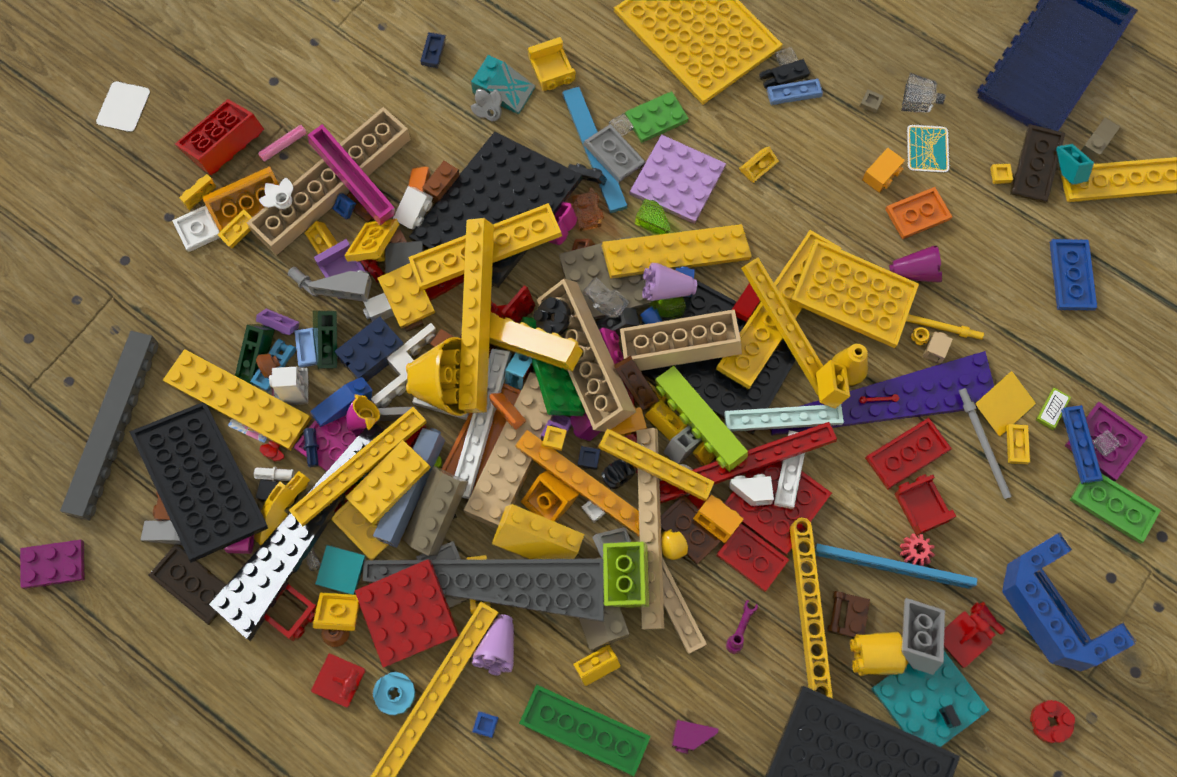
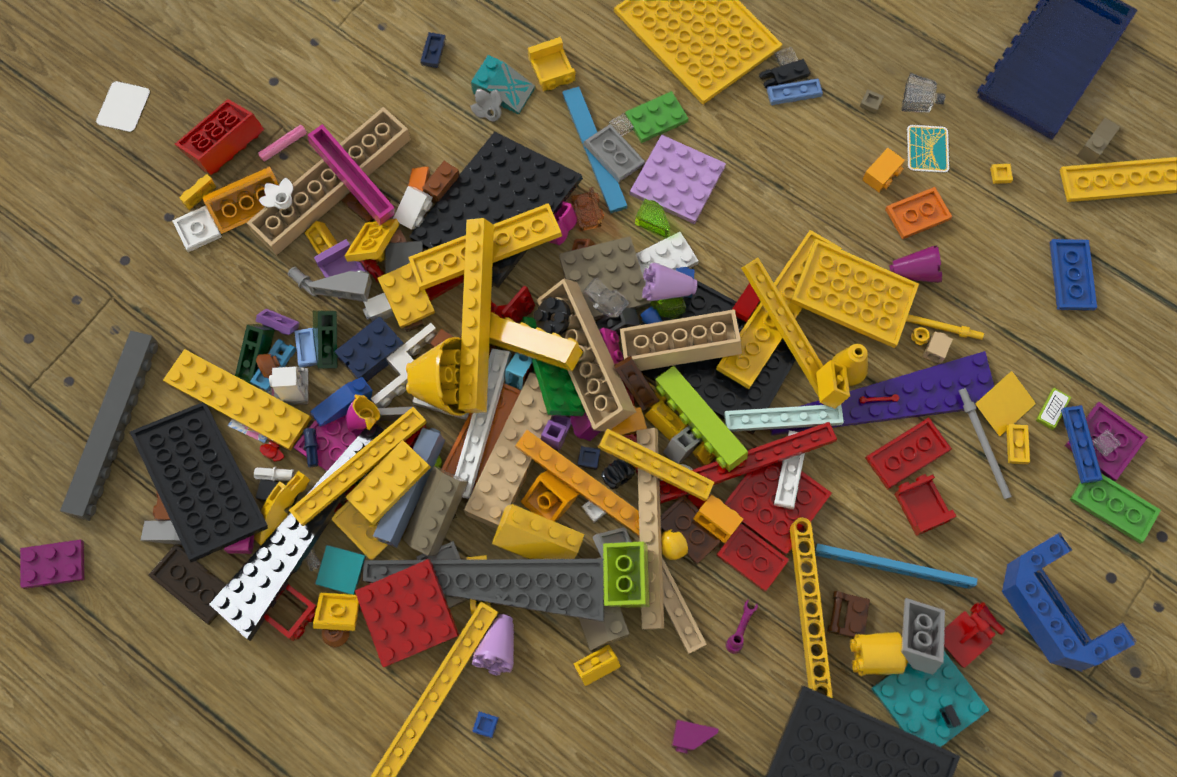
(236, 229): yellow plate -> none
(338, 680): red plate -> none
(344, 206): blue tile -> none
(389, 683): medium azure plate -> none
(507, 410): orange slope -> none
(554, 438): yellow plate -> none
(585, 730): green plate -> none
(594, 175): black plate -> none
(676, 250): yellow plate -> none
(753, 490): white slope -> none
(759, 164): yellow slope -> none
(923, 547): coral gear -> none
(1037, 163): dark brown tile -> none
(1040, 722): red plate -> none
(1074, 164): teal slope -> none

